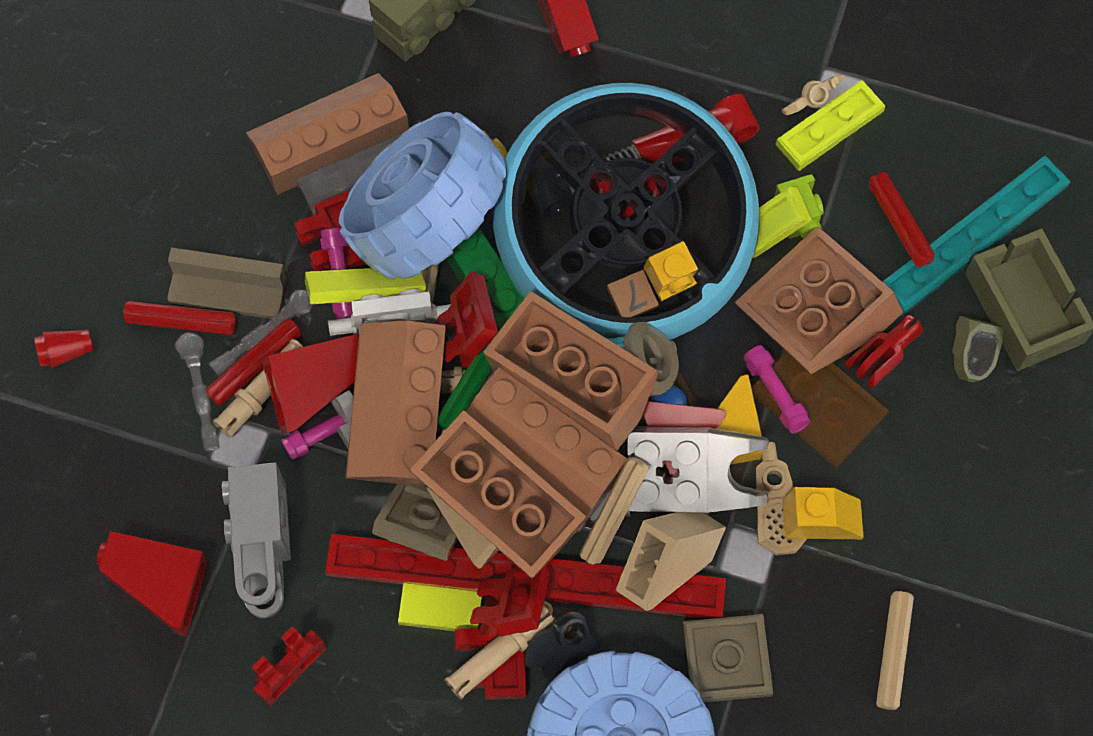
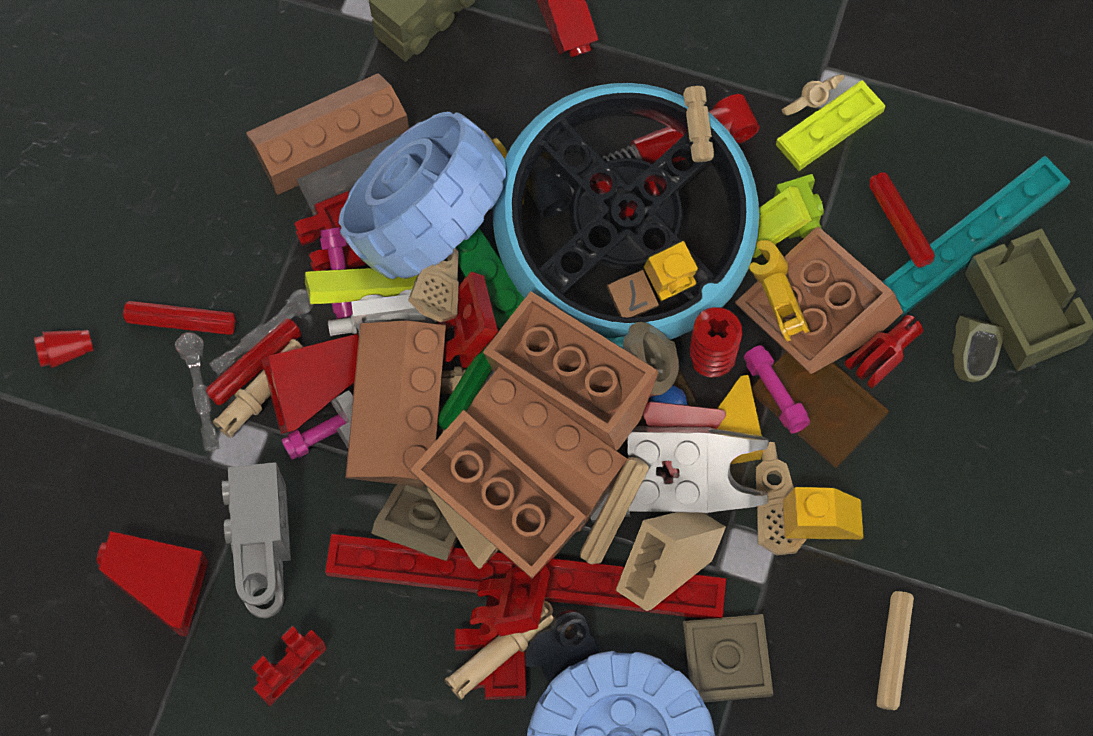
(226, 283): dark tan panel -> none
(437, 290): none -> tan piece
(437, 607): neon yellow tile -> none
(698, 124): none -> tan axle
(715, 342): none -> red piece
(778, 289): none -> yellow piece

